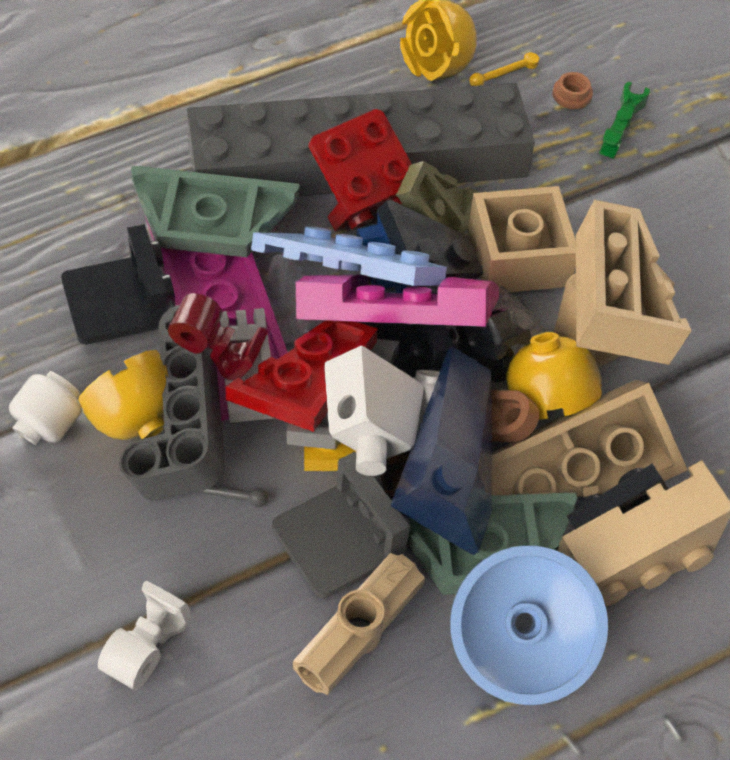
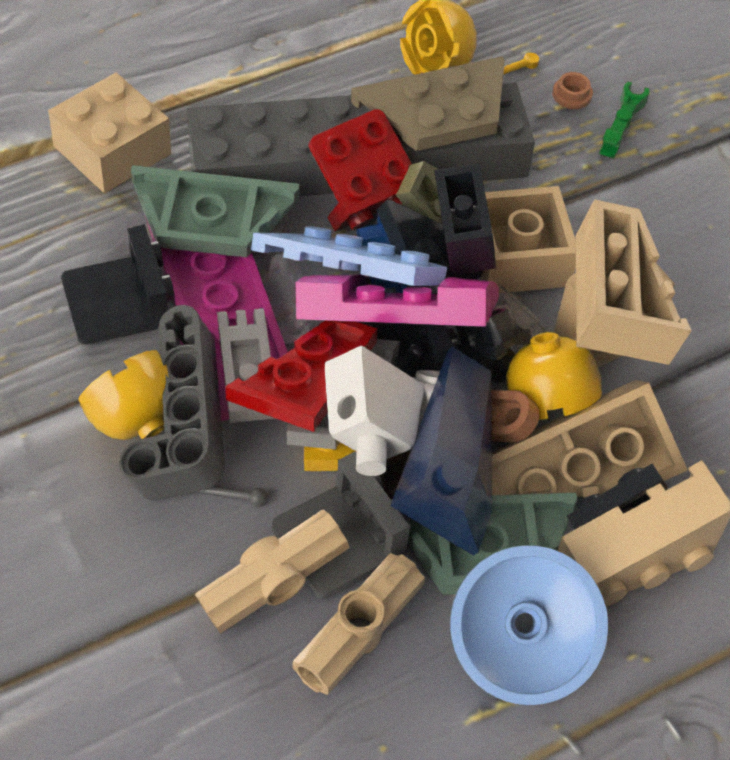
(45, 408): white head -> none
(110, 131): none -> tan brick
(134, 654): white leg -> none
(199, 327): dark red leg -> none
(272, 570): none -> tan piece
(439, 104): none -> dark tan wing
(465, 219): none -> black brick

